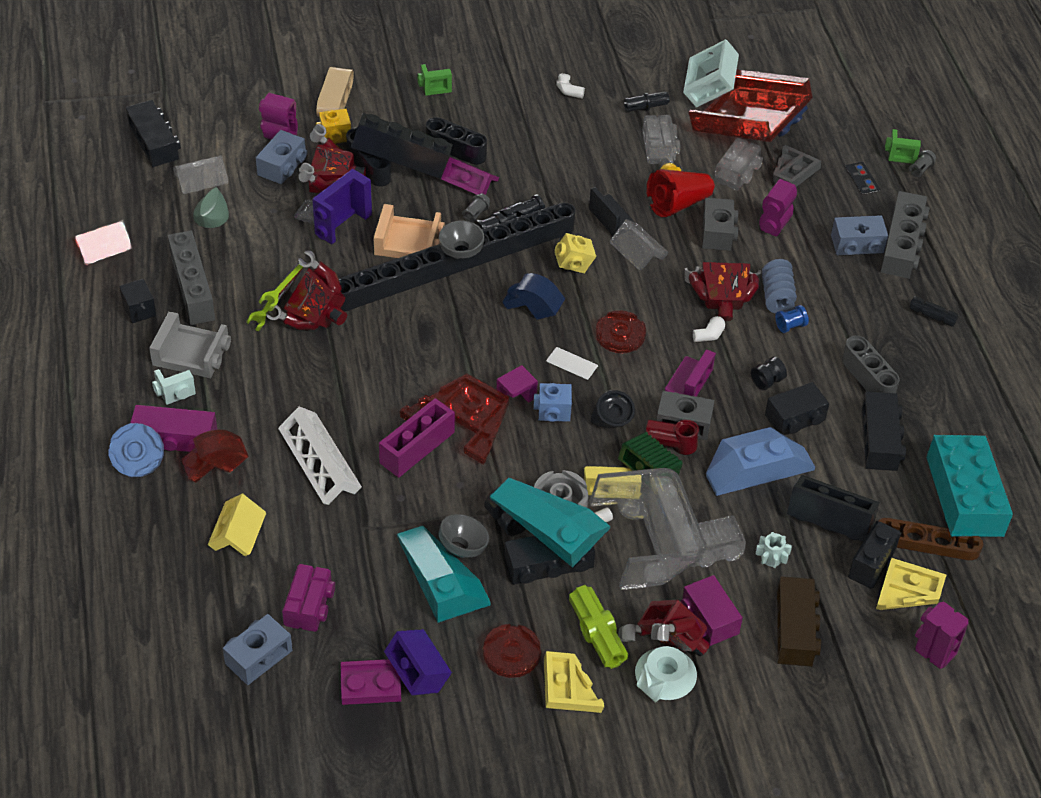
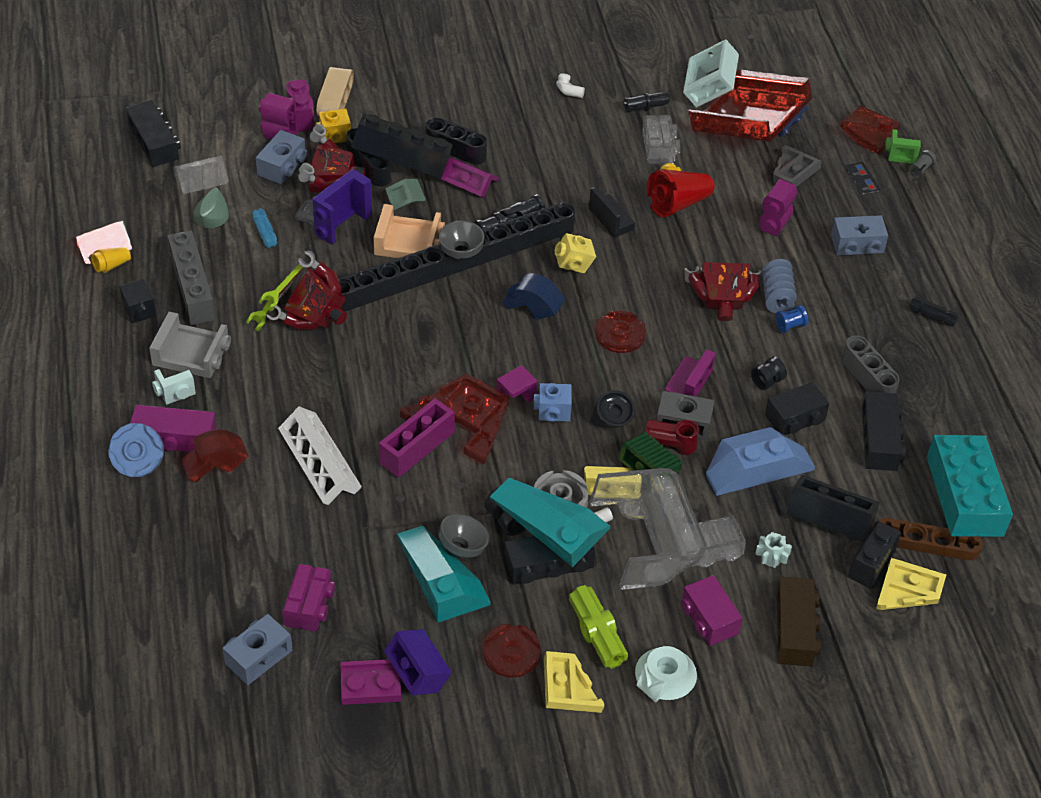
(110, 258): none -> yellow cone
(238, 525): light yellow panel -> none
(264, 228): none -> dark azure axle
(300, 92): none -> magenta brick
(405, 193): none -> sand green panel
(435, 81): bright green bracket -> none
(478, 205): dark grey pin -> none
(572, 363): white sticker -> none
(637, 244): clear panel -> none
(670, 624): dark red torso -> none
(711, 332): white arm -> none
(719, 224): dark grey brick -> none
(738, 164): clear brick -> none
(869, 128): none -> clear red plate
(904, 235): dark grey brick -> none
(940, 634): magenta brick -> none

